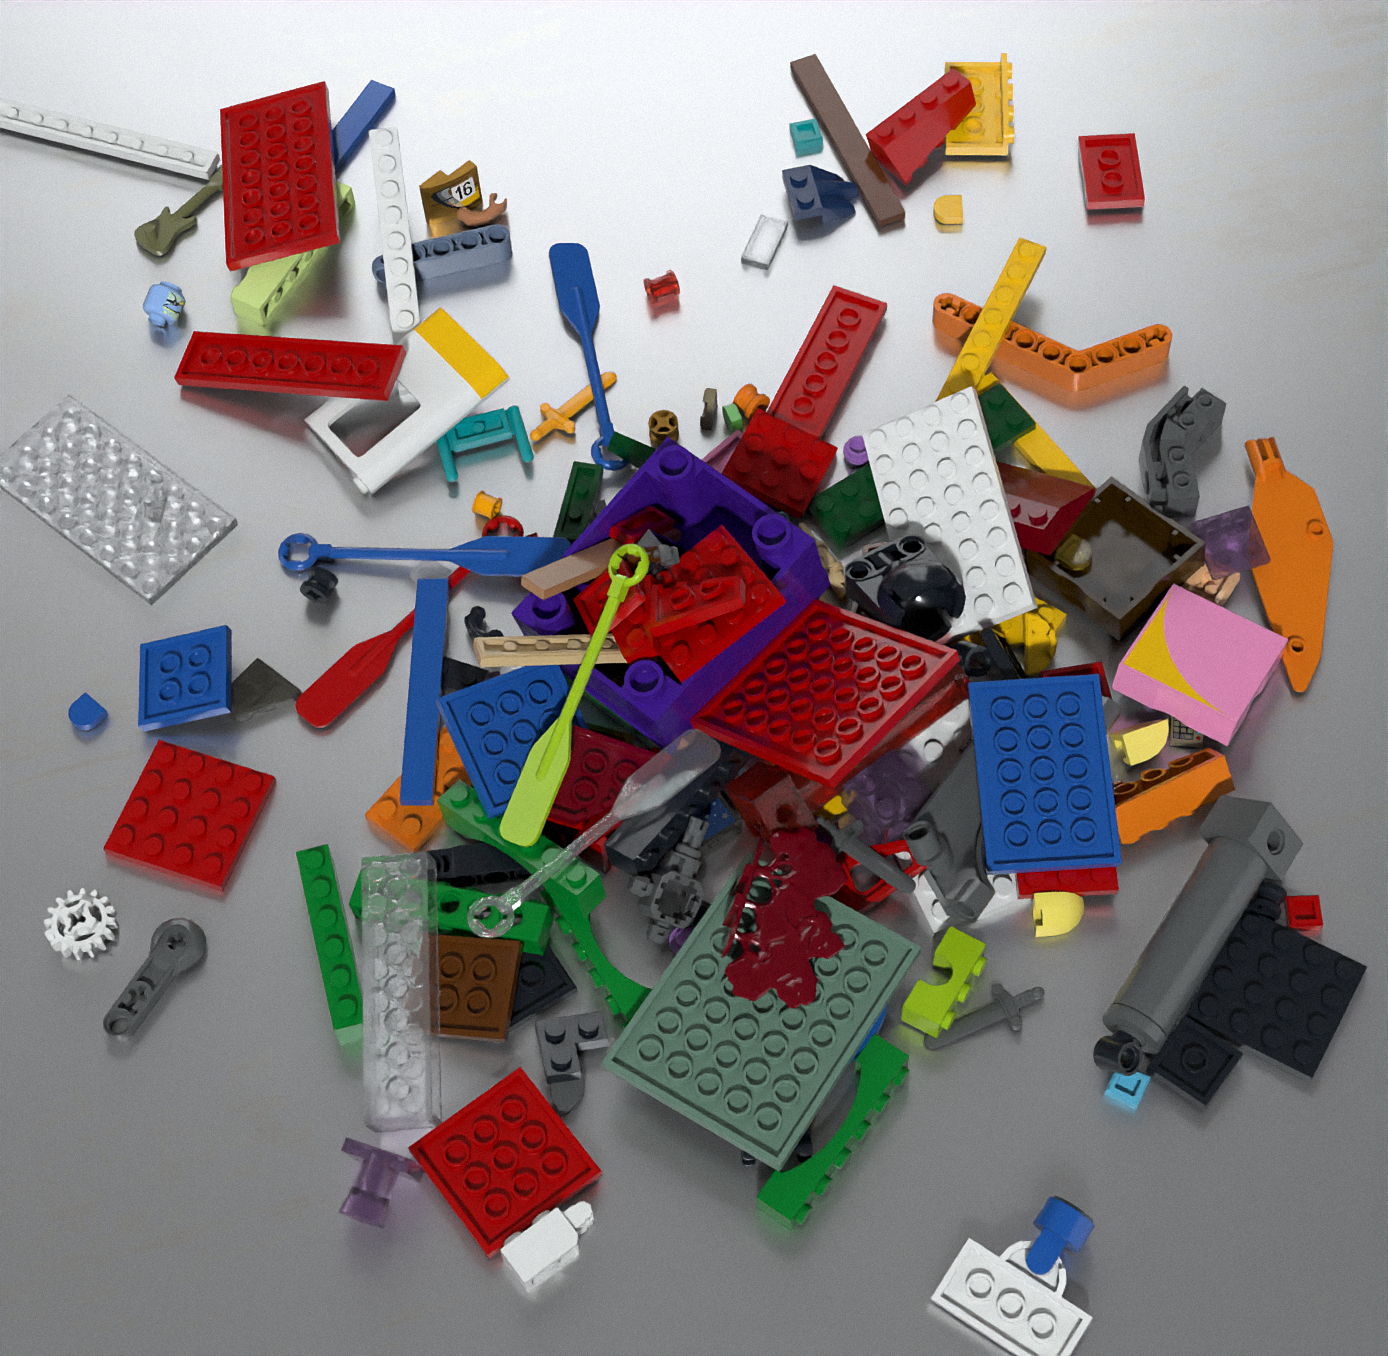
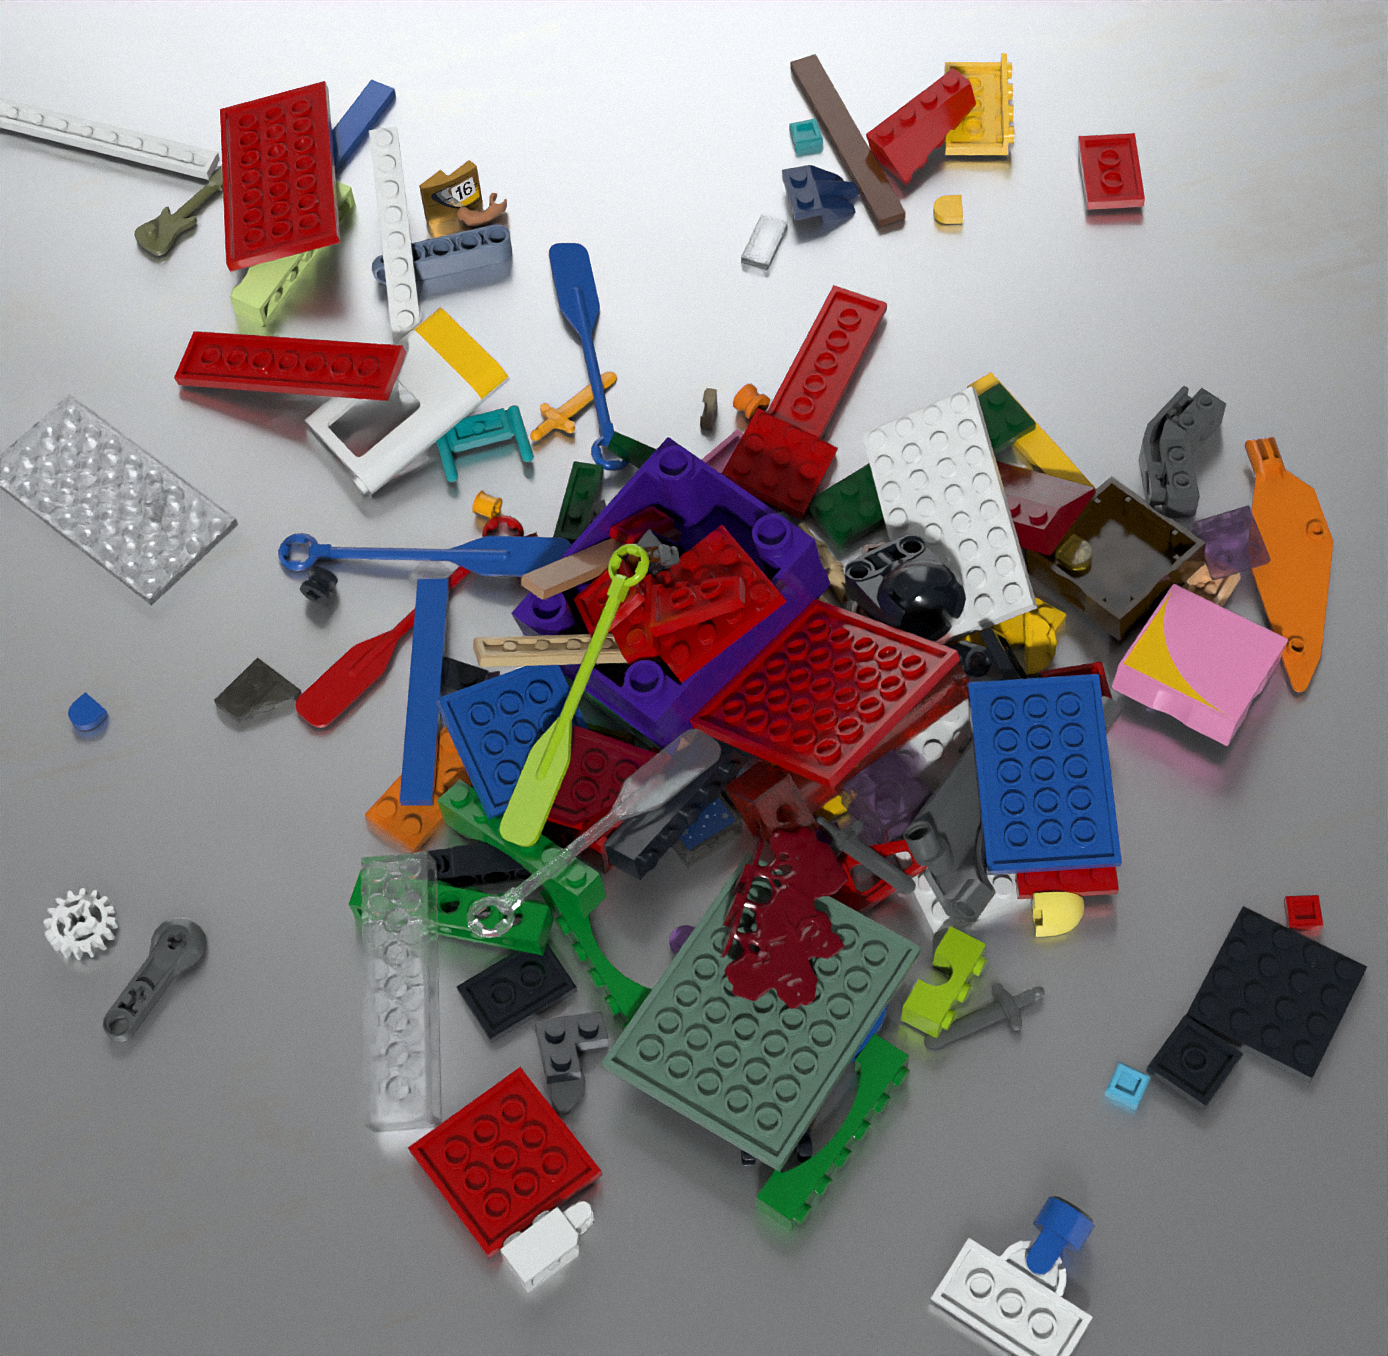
(164, 303): light blue head -> none
(185, 678): blue plate -> none
(190, 815): red plate -> none
(332, 942): green brick -> none
(375, 1181): clear purple plant -> none
(474, 624): black piece -> none
(477, 986): reddish brown plate -> none
(661, 286): clear red bush -> none
(663, 421): pearl gold wheel -> none
(681, 869): dark grey piece -> none
(732, 418): bright green tile -> none
(855, 451): medium lavender plate -> none
(994, 318): yellow plate -> none
(1054, 360): orange beam -> none
(1141, 740): light yellow brick -> none
(1170, 793): orange wedge -> none
(1183, 735): dark tan tile -> none
(1244, 846): dark grey piece -> none
(1268, 900): black wheel -> none

